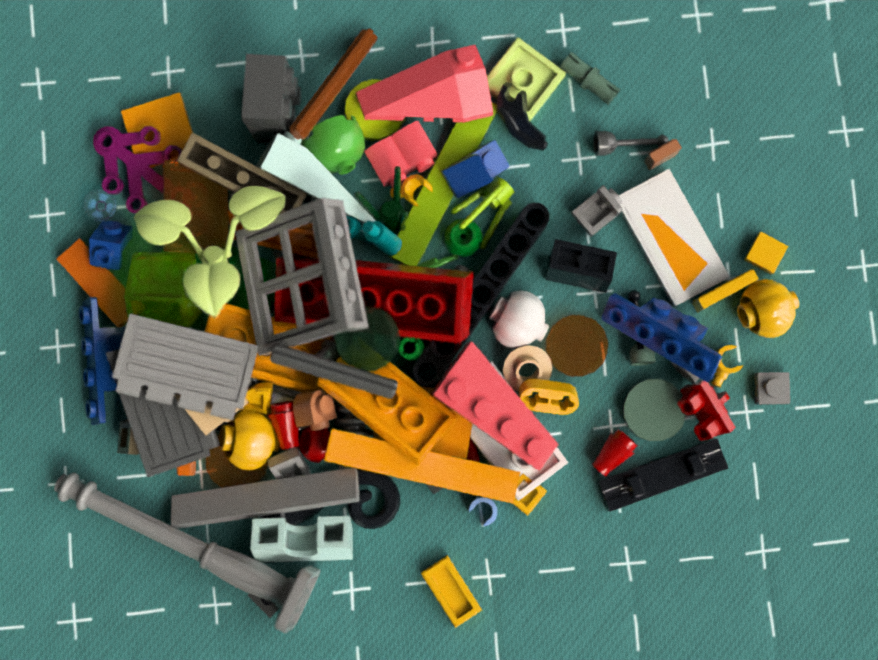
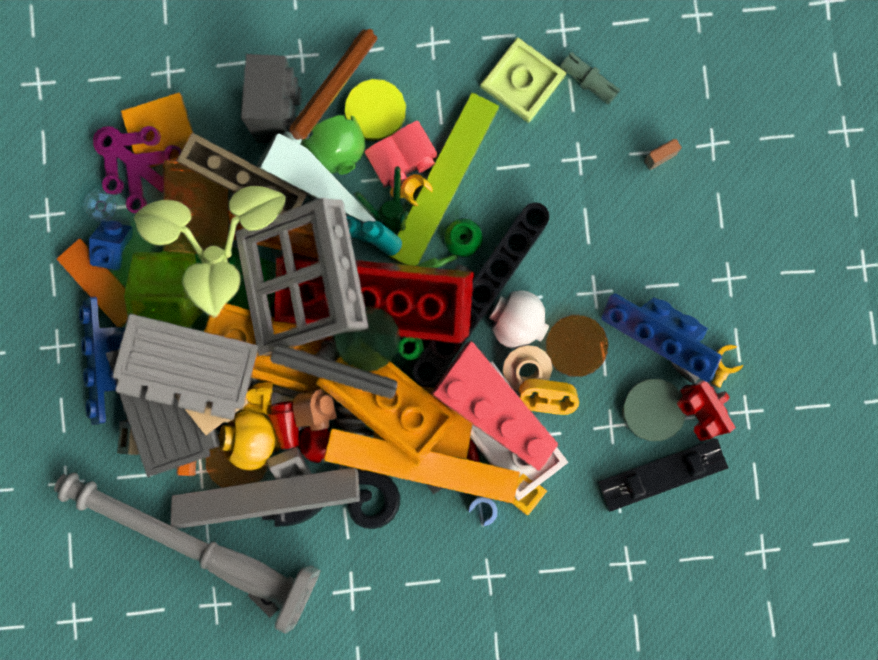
(281, 542): light aqua arch -> none
(439, 87): coral wedge -> none
(451, 591): yellow tile -> none
(475, 169): blue slope -> none
(494, 194): lime plant -> none
(514, 116): black piece -> none
(581, 266): black hinge -> none
(598, 210): light grey bracket -> none
(606, 142): dark grey hinge -> none
(614, 452): red cone -> none
(639, 353): sand green hinge -> none
(671, 238): white tile -> none
(725, 290): yellow tile -> none
(766, 253): yellow tile -> none
(767, 308): yellow plant -> none
(772, 388): light grey plate -> none

